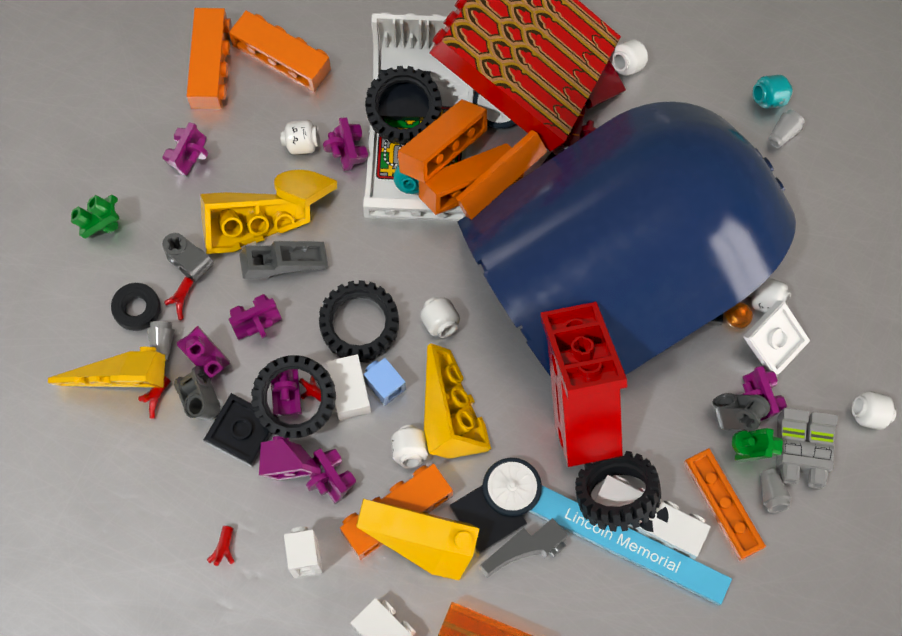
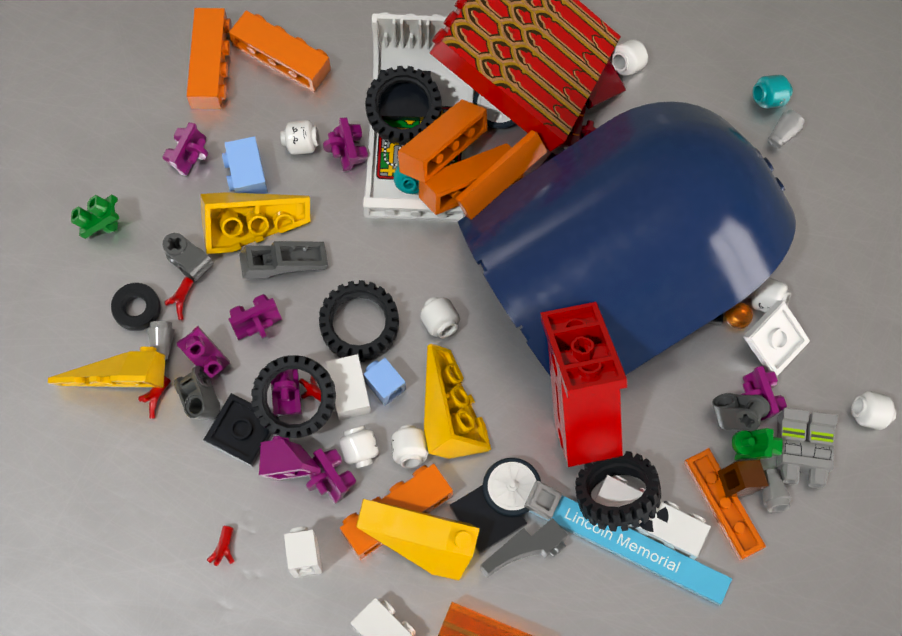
(245, 166): none -> light blue brick
(303, 186): yellow tile -> none
(359, 446): none -> white head
(543, 500): none -> light grey tile
(743, 478): none -> reddish brown brick

